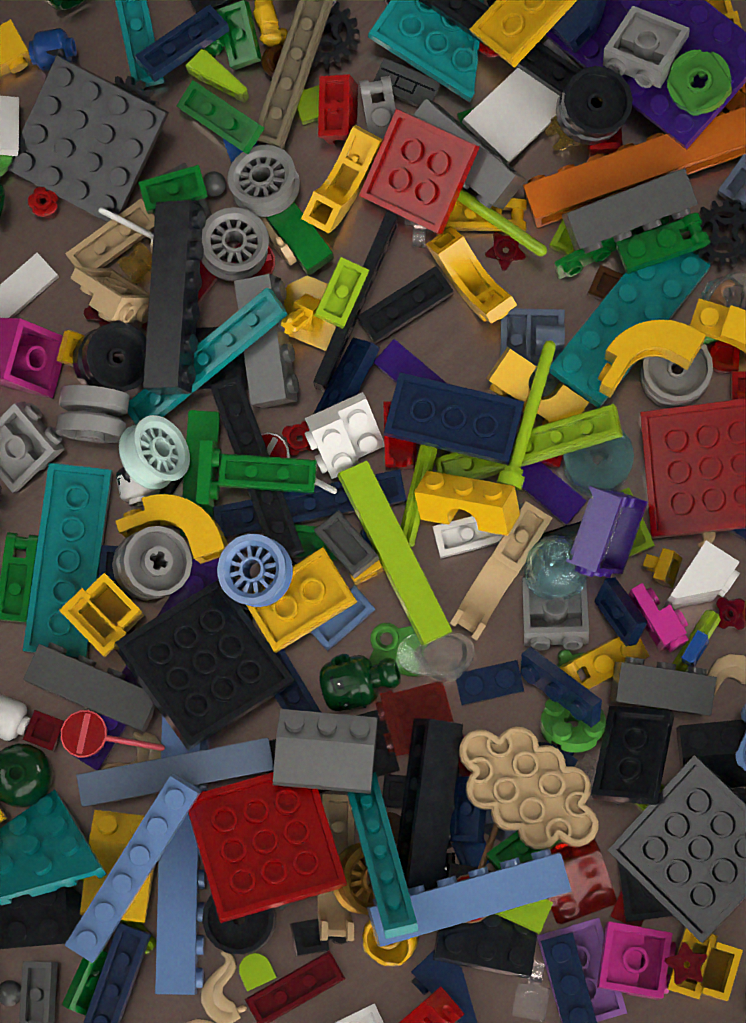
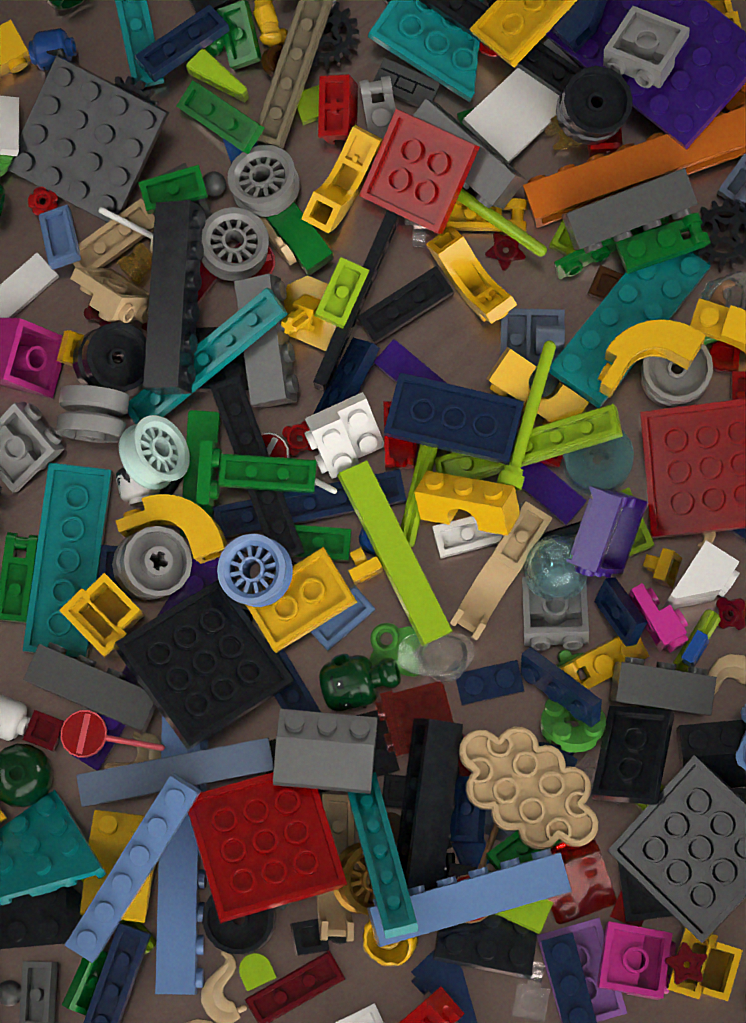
(59, 237): none -> medium blue tile
(346, 544): dark grey tile -> none
(716, 88): bright green plate -> none

